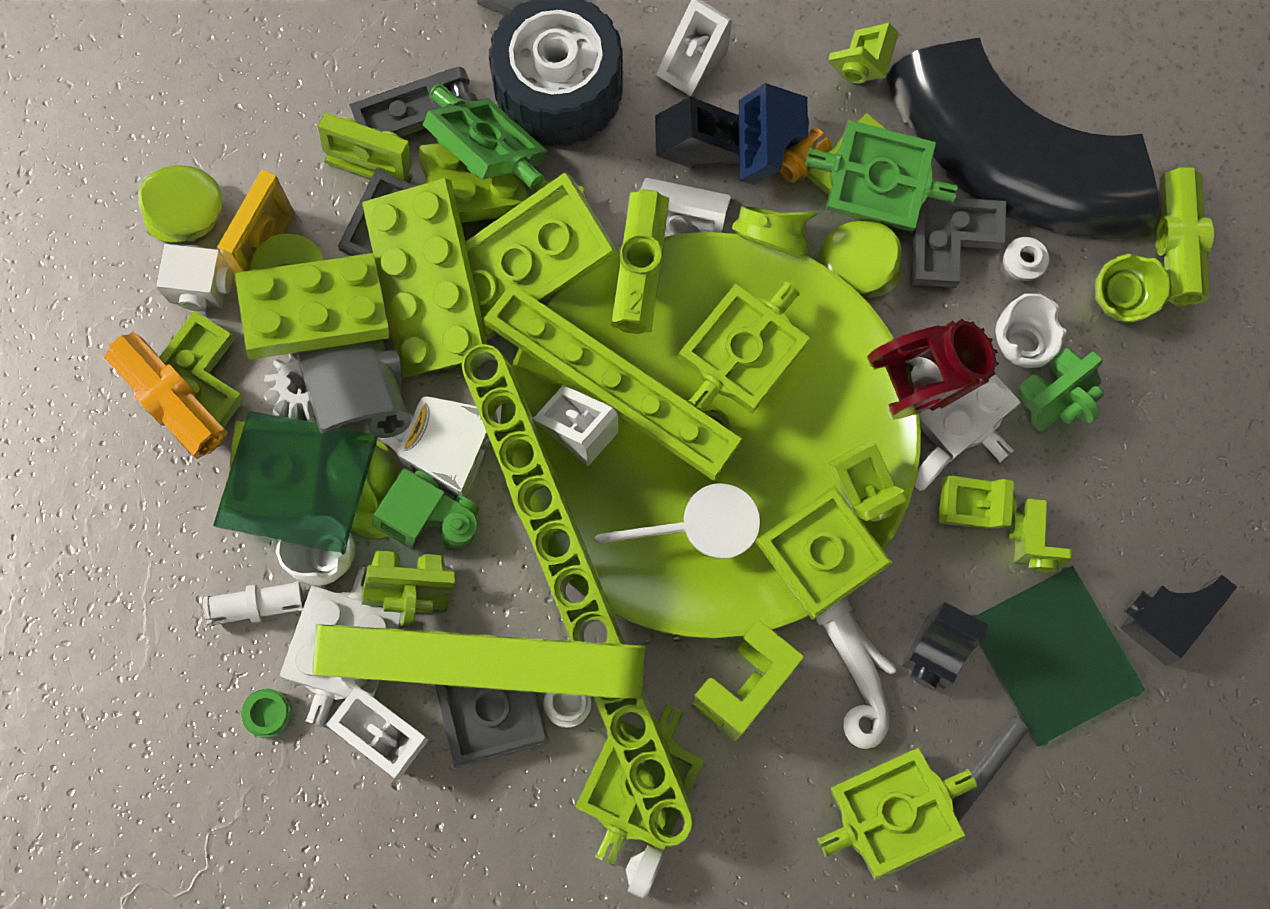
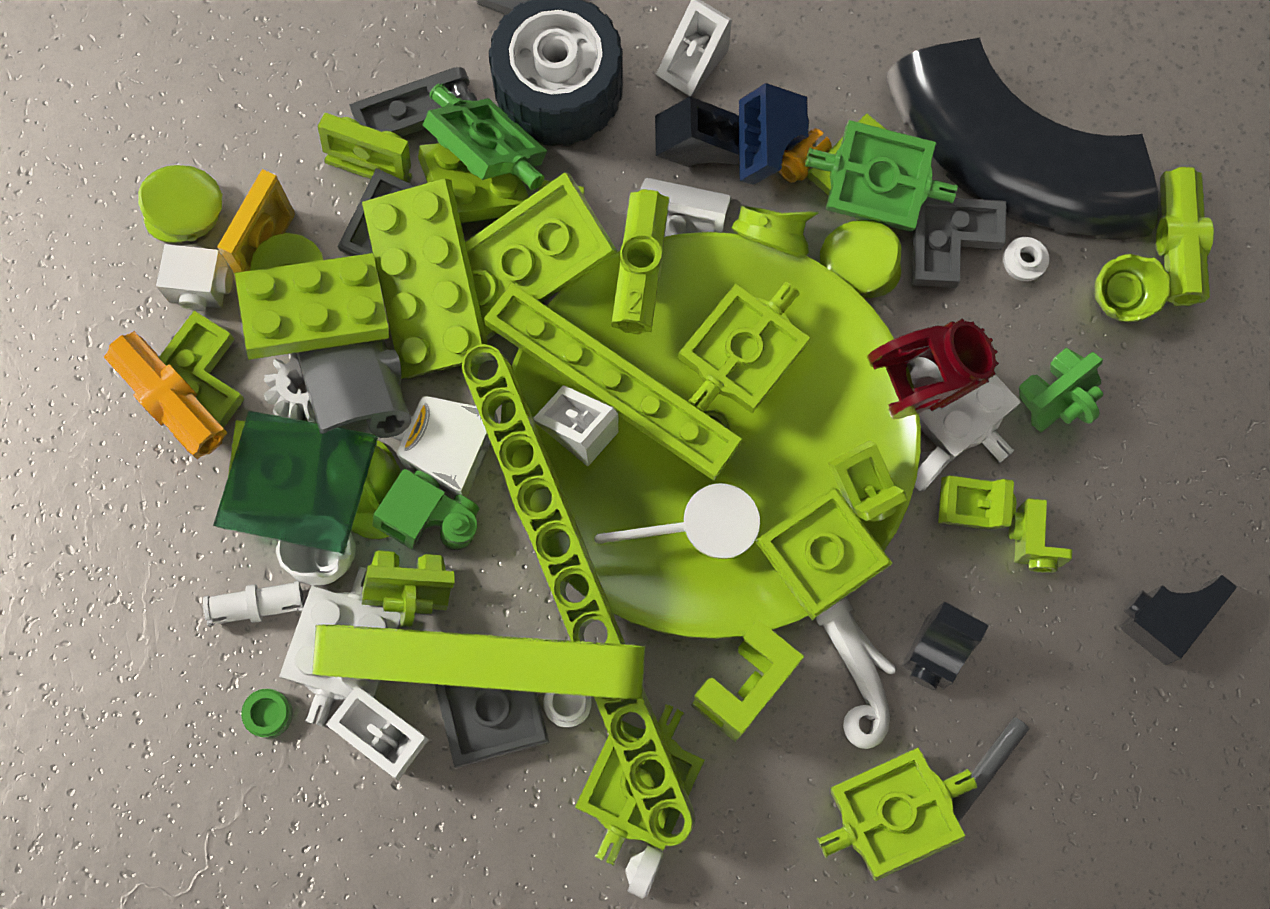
(868, 54): lime bracket -> none
(1030, 331): white hair -> none
(1056, 656): clear green piece -> none

